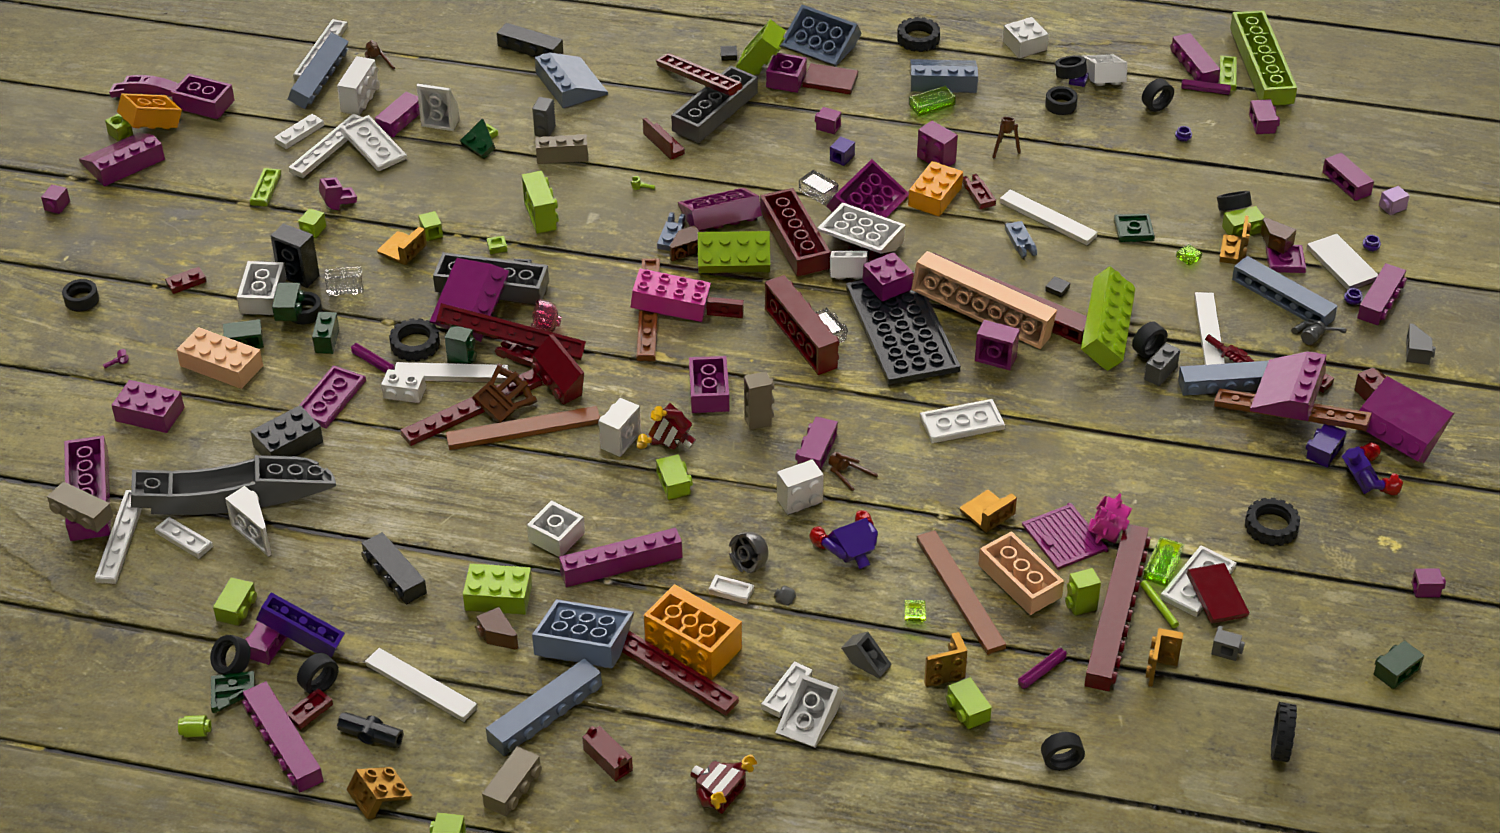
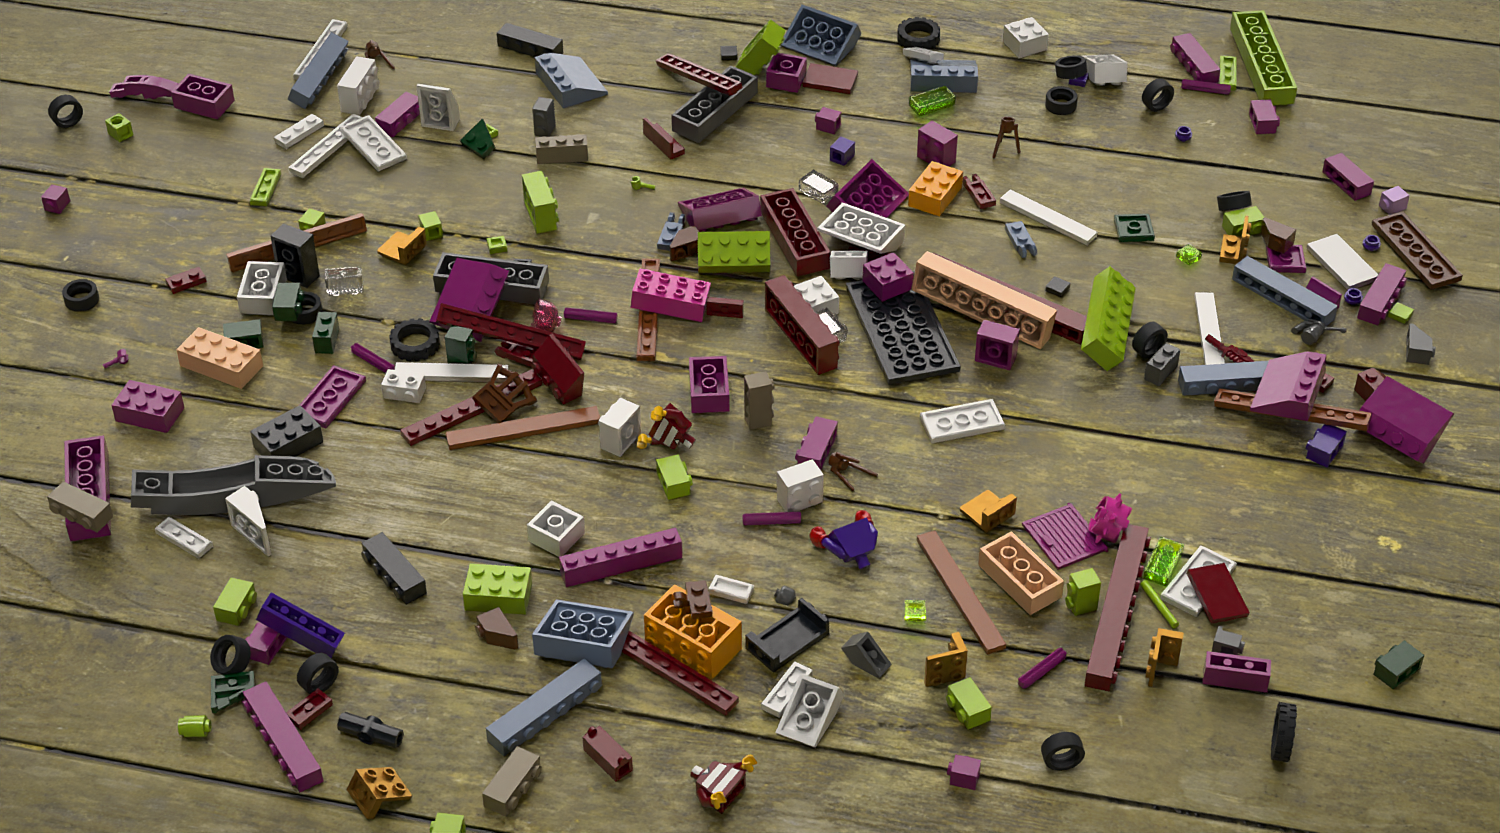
(70, 120): none -> black tyre
(118, 542): white tile -> none
(124, 158): magenta slope -> none
(149, 111): light orange brick -> none
(322, 234): none -> dark orange plate
(334, 194): magenta brick -> none
(421, 684): white tile -> none
(590, 315): none -> magenta axle
(696, 598): none -> reddish brown plate
(748, 551): flat silver cylinder -> none
(771, 518): none -> magenta axle
(788, 636): none -> black panel
(819, 294): none -> white brick
(923, 54): none -> white plate
(964, 772): none -> magenta brick
(1236, 671): none -> magenta brick
(1267, 535): black tyre -> none
(1324, 291): none -> magenta slope
(1360, 468): dark purple torso -> none
(1401, 312): none -> lime tile
(1417, 250): none -> reddish brown plate
(1428, 582): magenta brick -> none

